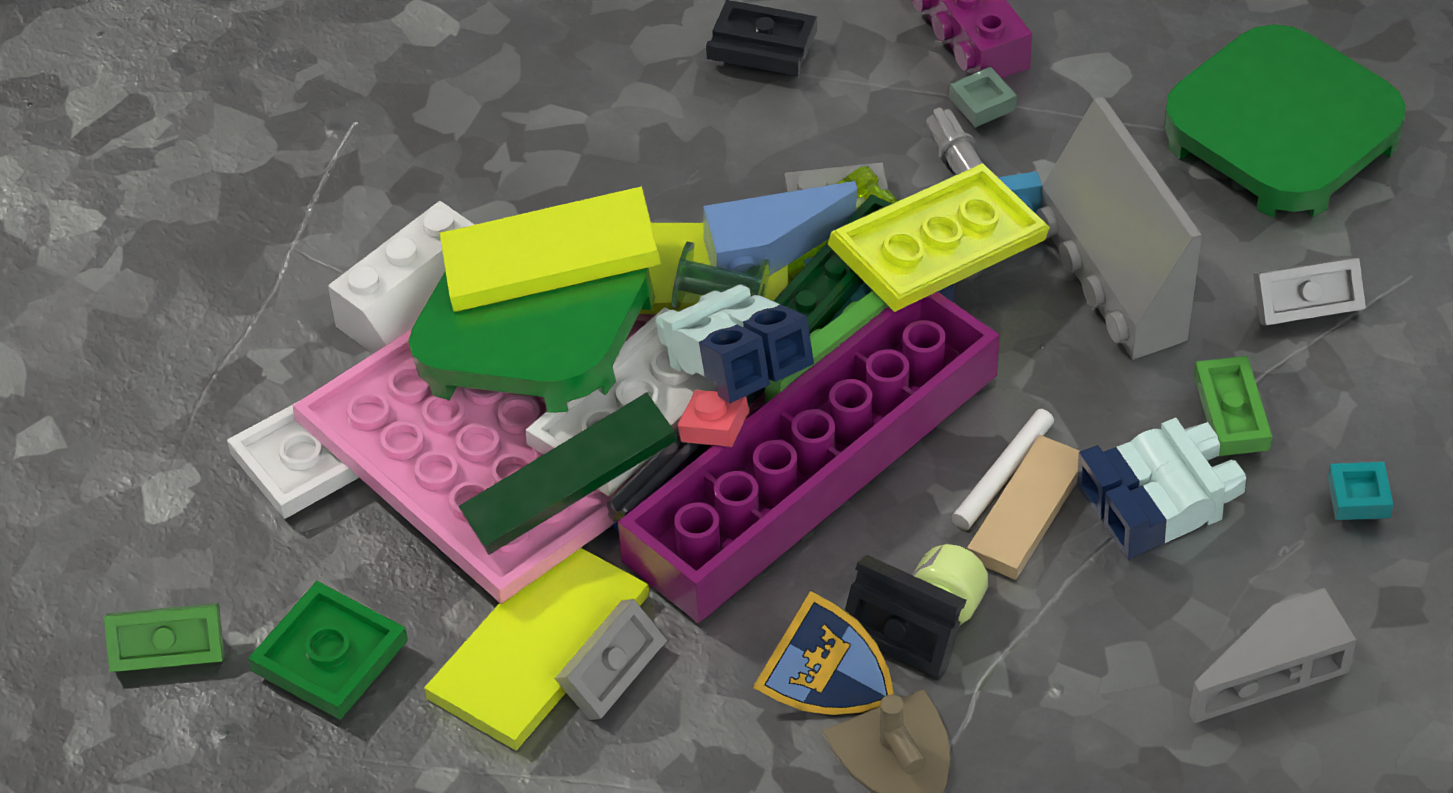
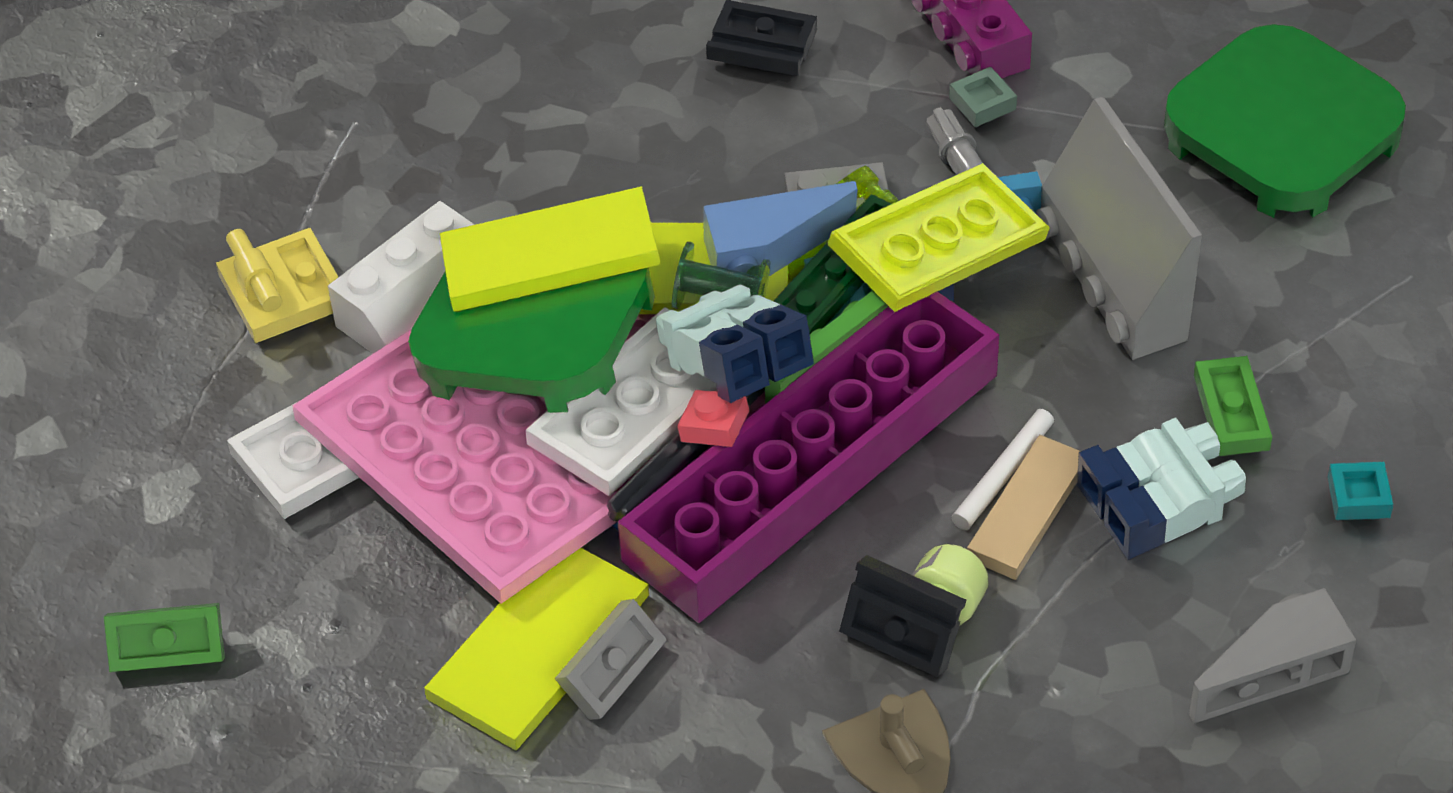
(277, 282): none -> light yellow plate
(328, 649): green plate -> none
(568, 473): dark green tile -> none
(825, 662): shield -> none
(1309, 291): light grey plate -> none

